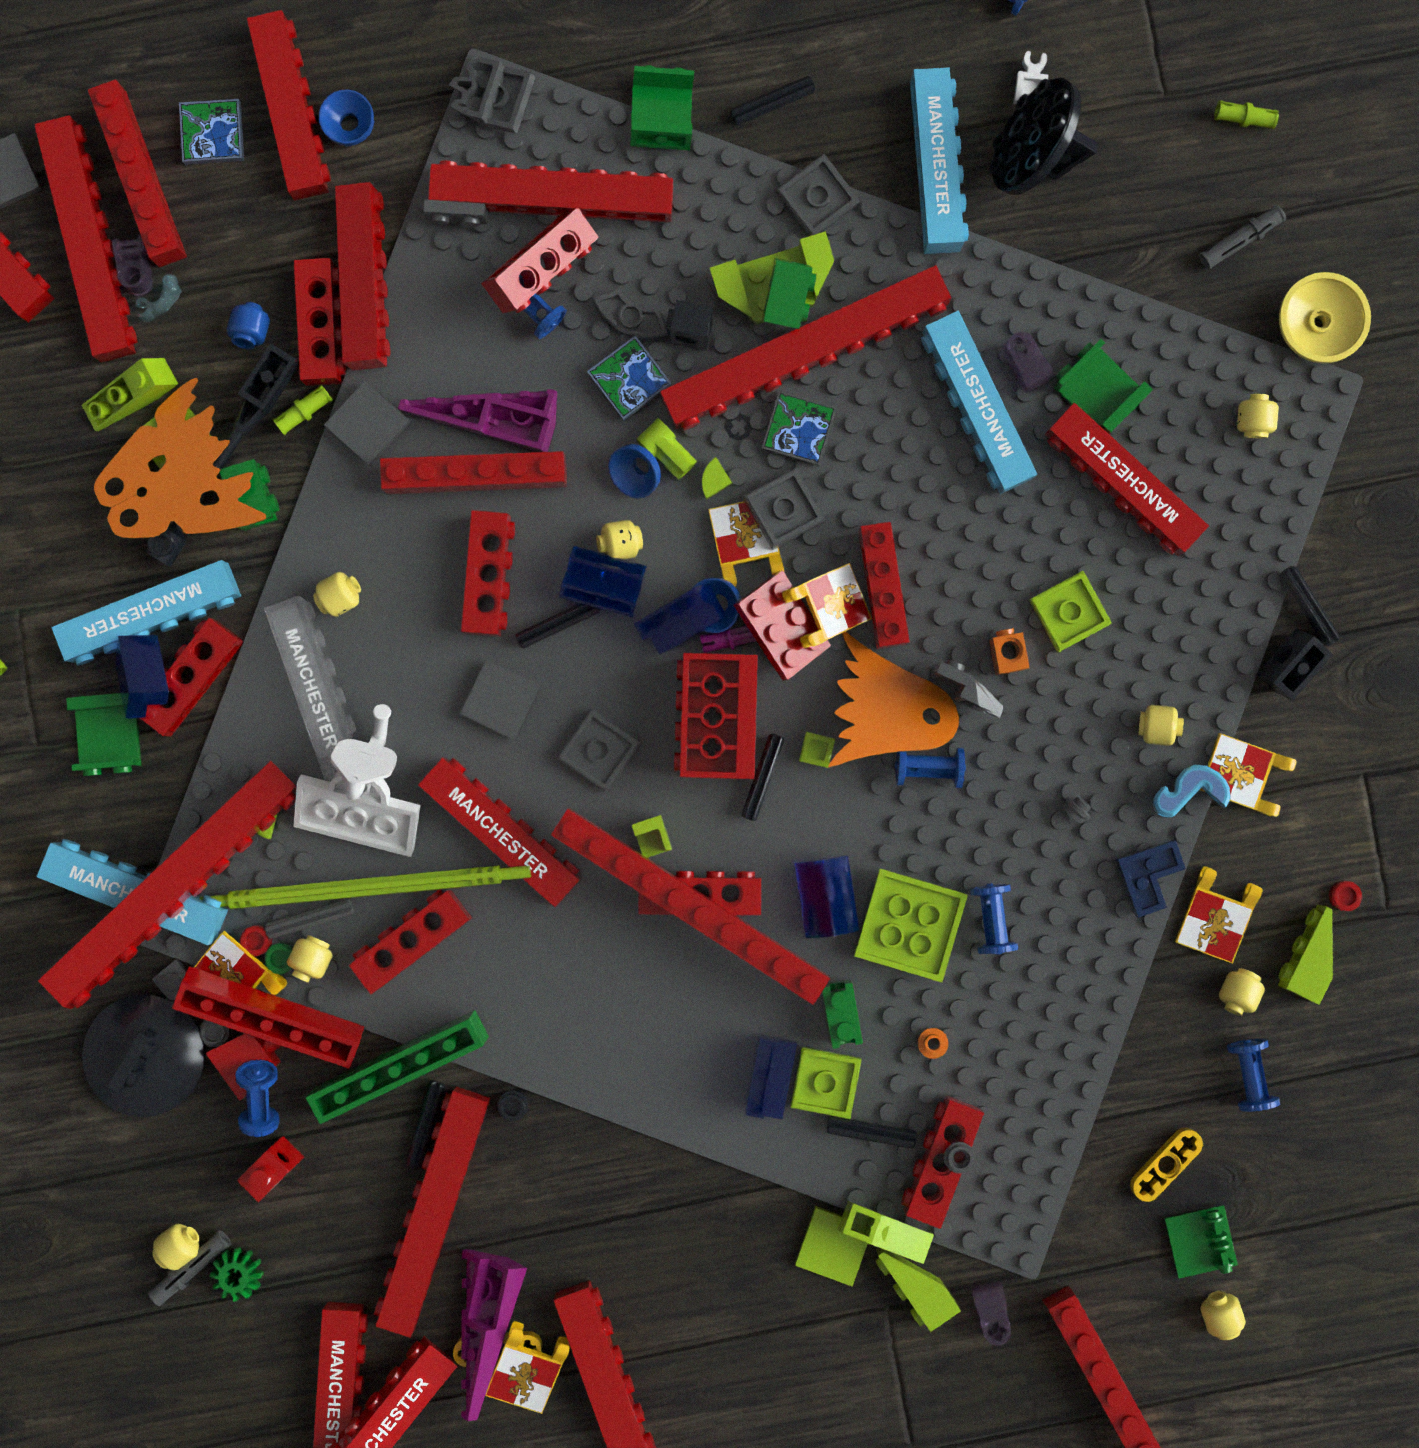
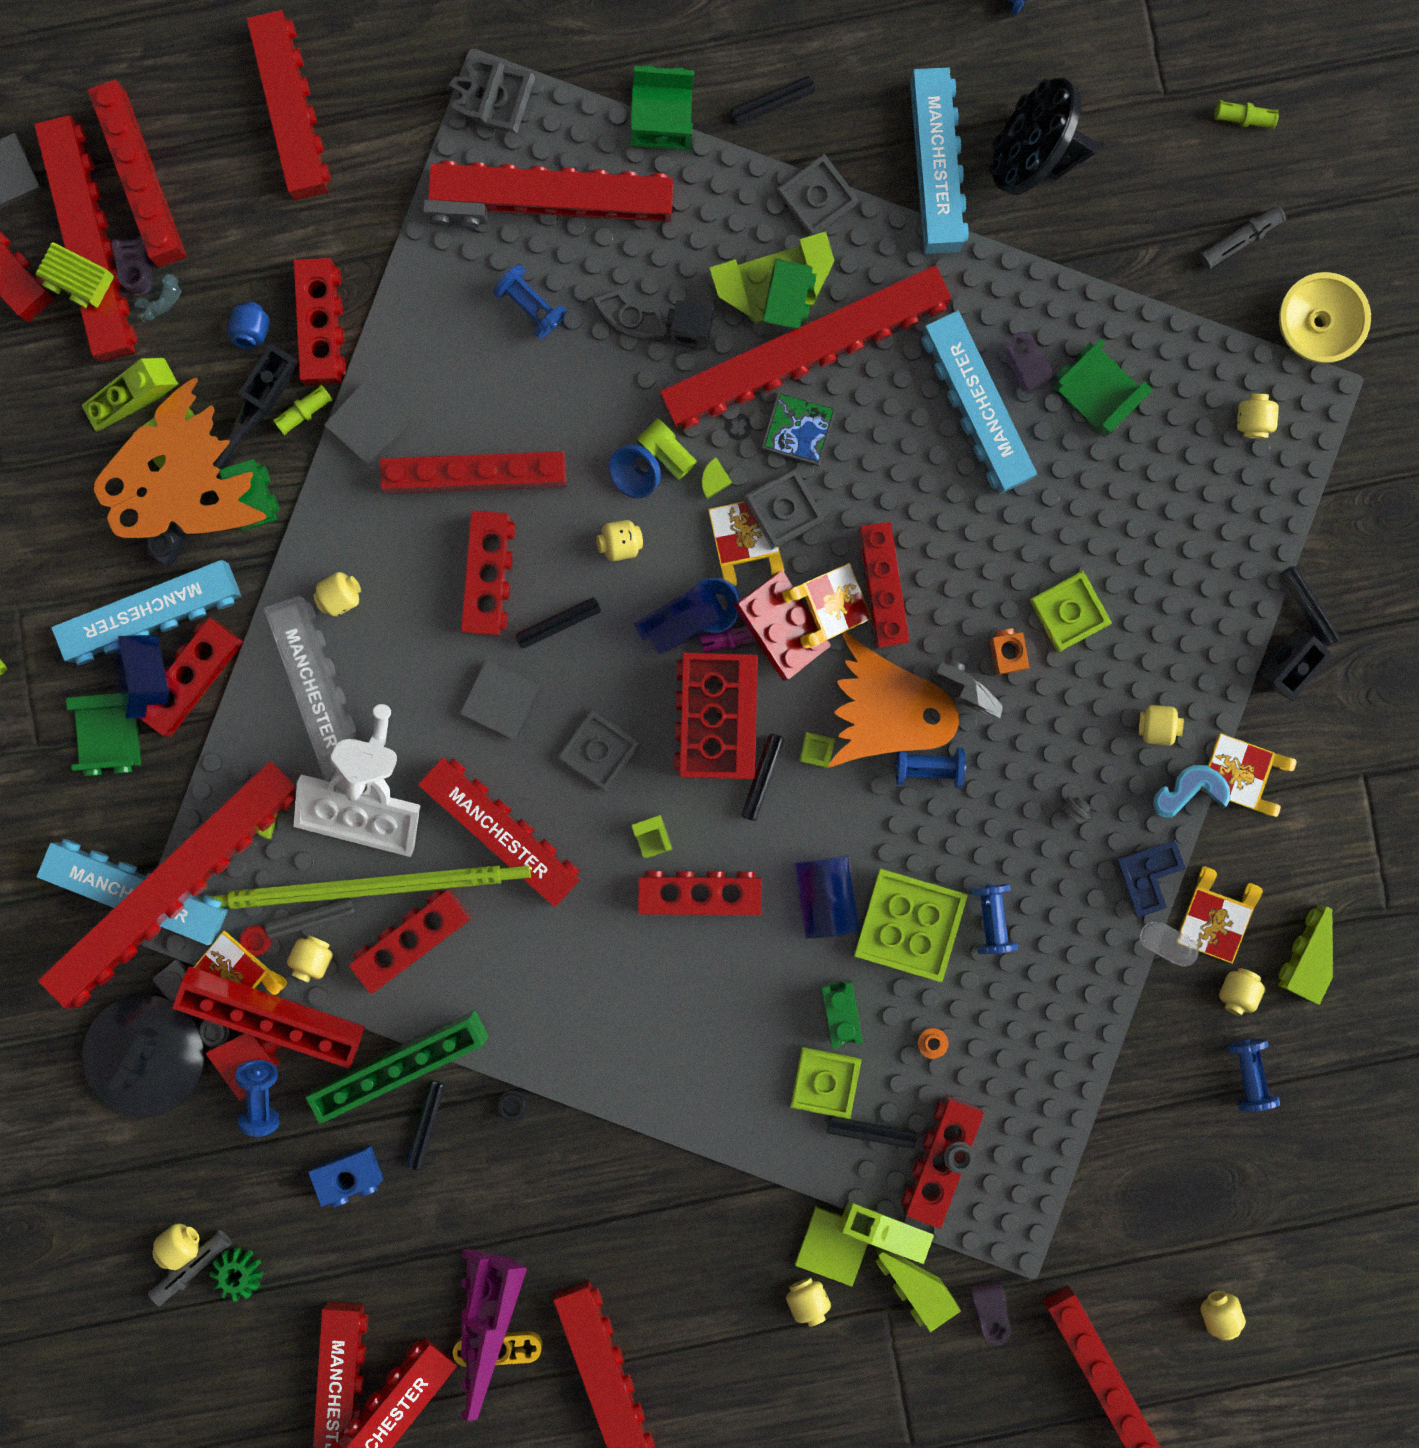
(75, 275): none -> lime brick
(211, 131): tile -> none
(270, 1169): red torso -> none
(277, 957): green tile -> none
(328, 1182): none -> blue brick
(343, 104): blue piece -> none
(361, 276): red brick -> none
(432, 1211): red brick -> none
(504, 283): brick -> none
(513, 418): magenta wedge -> none
(526, 1375): flag -> none
(603, 581): clear blue piece -> none
(629, 378): tile -> none
(690, 906): red brick -> none
(770, 1077): clear blue piece -> none
(808, 1302): none -> light yellow head
(1029, 80): white plate -> none
(1126, 480): red brick -> none
(1169, 944): none -> clear tile
(1179, 1165): yellow beam -> none
(1201, 1242): green hinge -> none
(1345, 895): red tile -> none

